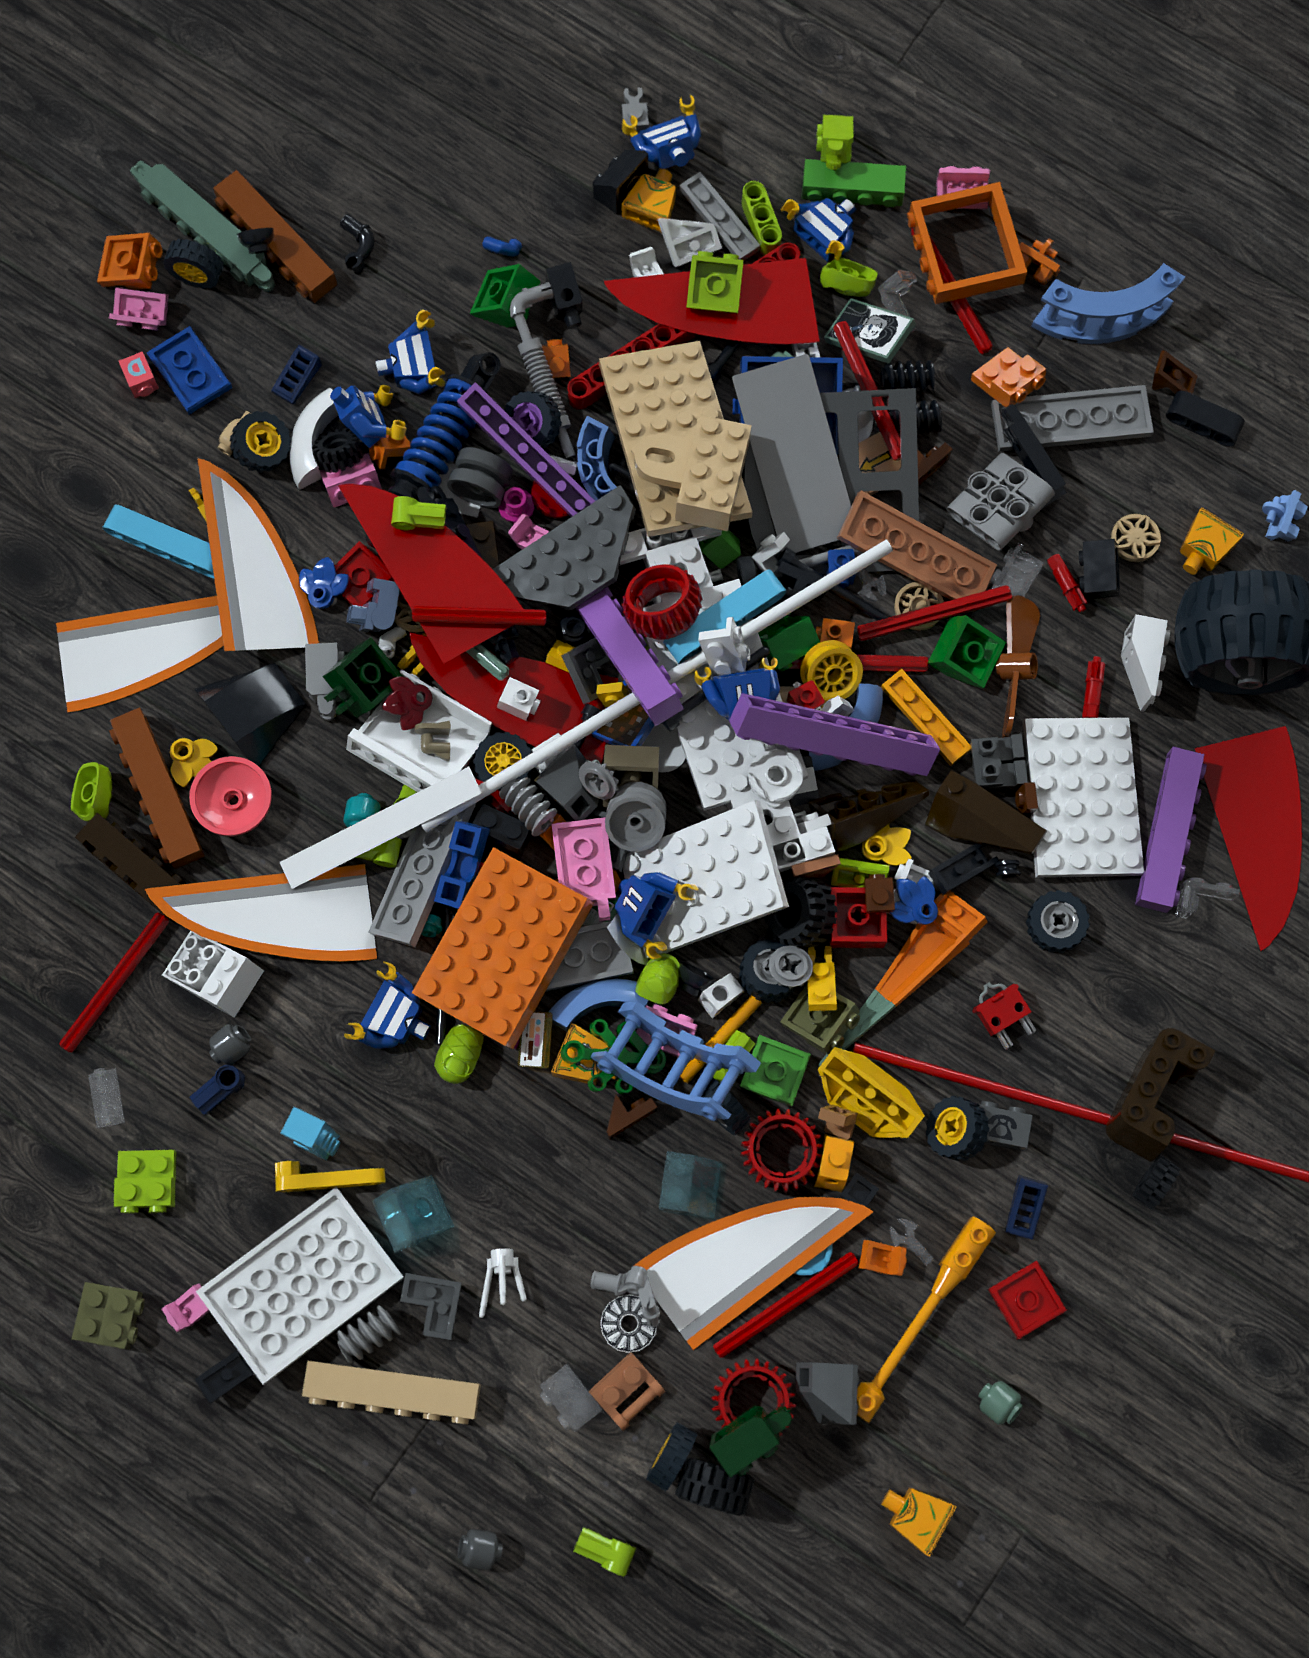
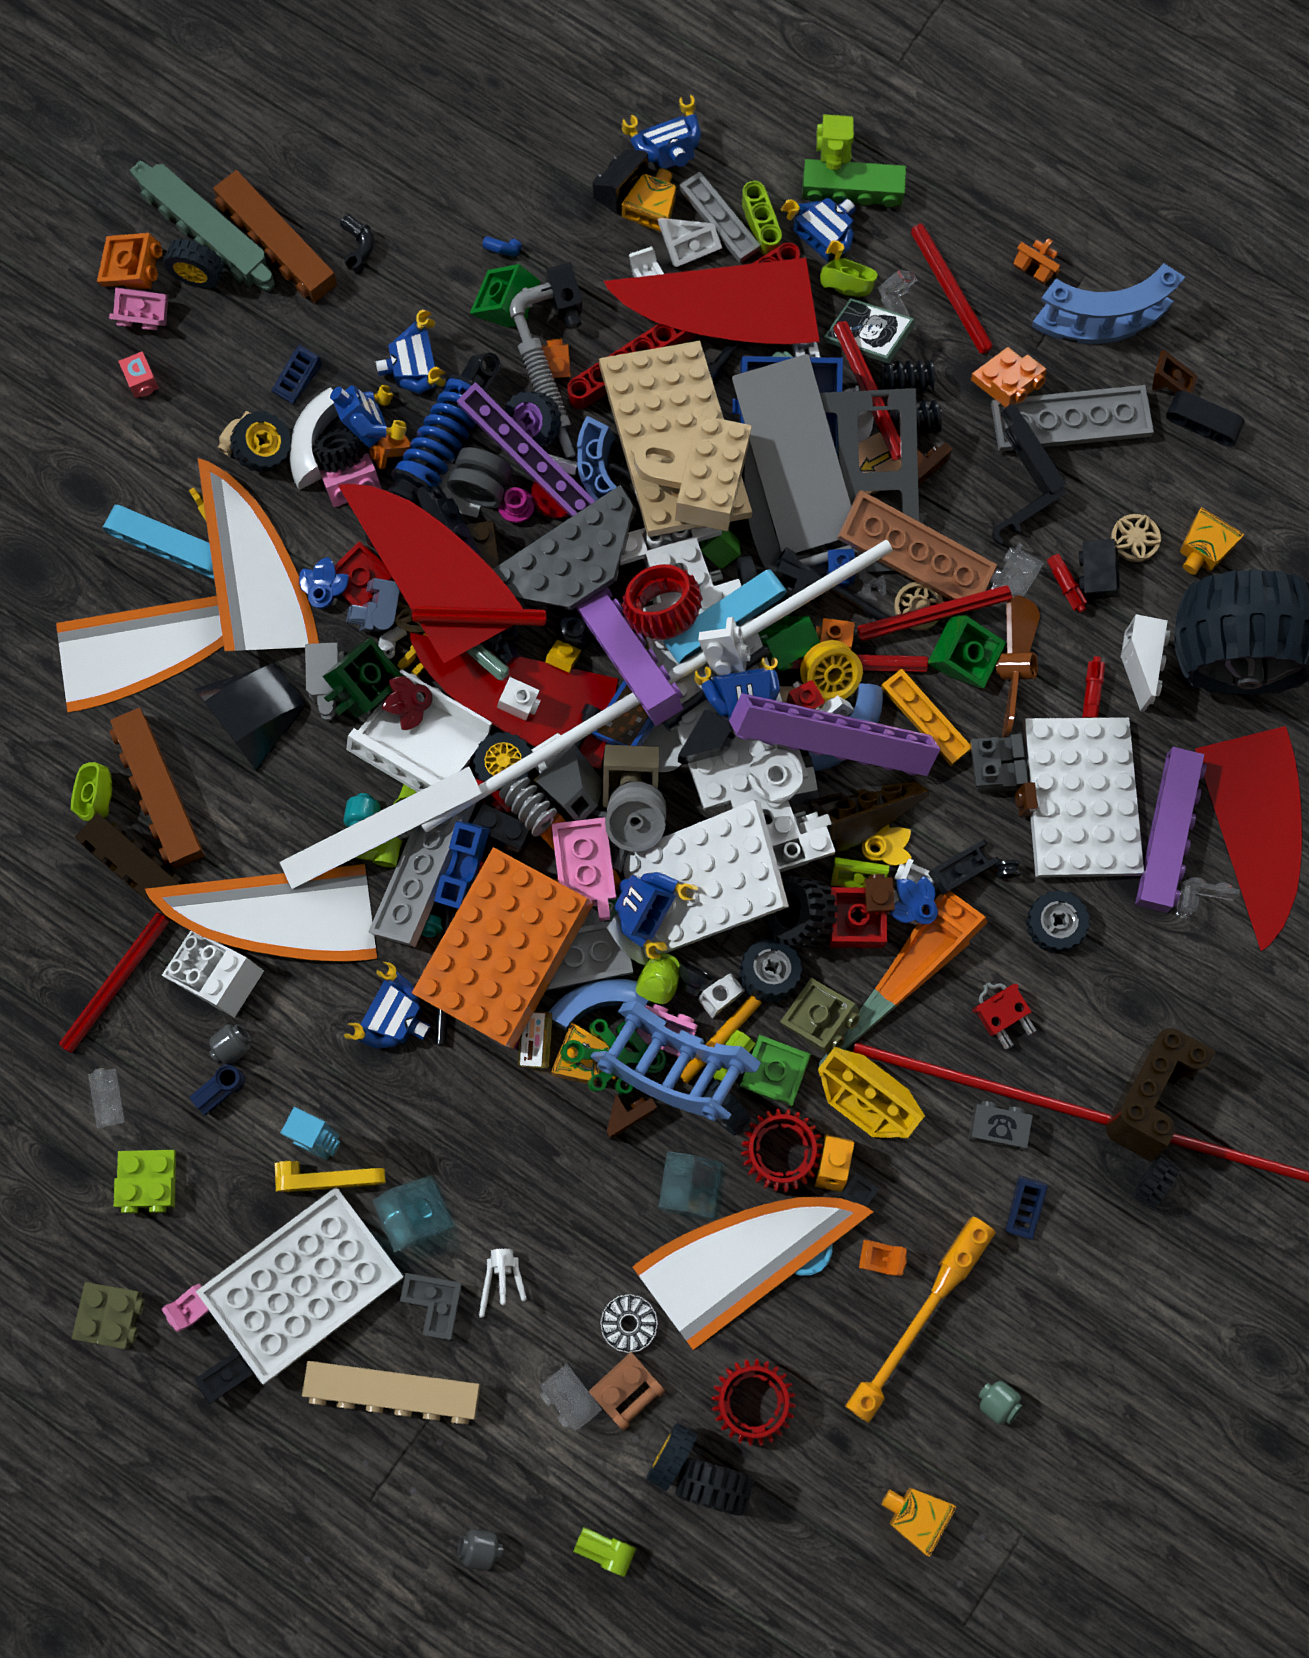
(188, 766): yellow plate -> none
(189, 370): blue tile -> none
(220, 783): coral dish -> none
(256, 239): black piece -> none
(367, 1334): light grey piece -> none
(410, 514): lime piece -> none
(427, 730): dark tan piece -> none
(458, 1054): lime piece -> none
(525, 532): bright pink bracket -> none
(582, 667): dark grey plate -> none
(593, 784): light grey gear -> none
(611, 693): yellow plate -> none
(634, 1282): light grey pin -> none
(635, 107): light grey plate -> none
(707, 738): none -> black slope
(715, 282): lime plate -> none
(749, 1438): dark green hinge -> none
(770, 546): white bracket -> none
(785, 1304): red axle -> none
(792, 955): light grey gear -> none
(816, 868): nougat tile -> none
(822, 983): yellow hinge -> none
(829, 1391): dark grey slope -> none
(838, 1120): medium nougat bracket -> none
(910, 1241): clear bar -> none
(956, 179): bright pink bracket -> none
(970, 1124): black wheel -> none
(974, 814): dark brown wedge -> none
(976, 285): orange window -> none
(998, 484): light grey connector -> none
(1027, 1300): red tile -> none
(1280, 516): light blue hips -> none

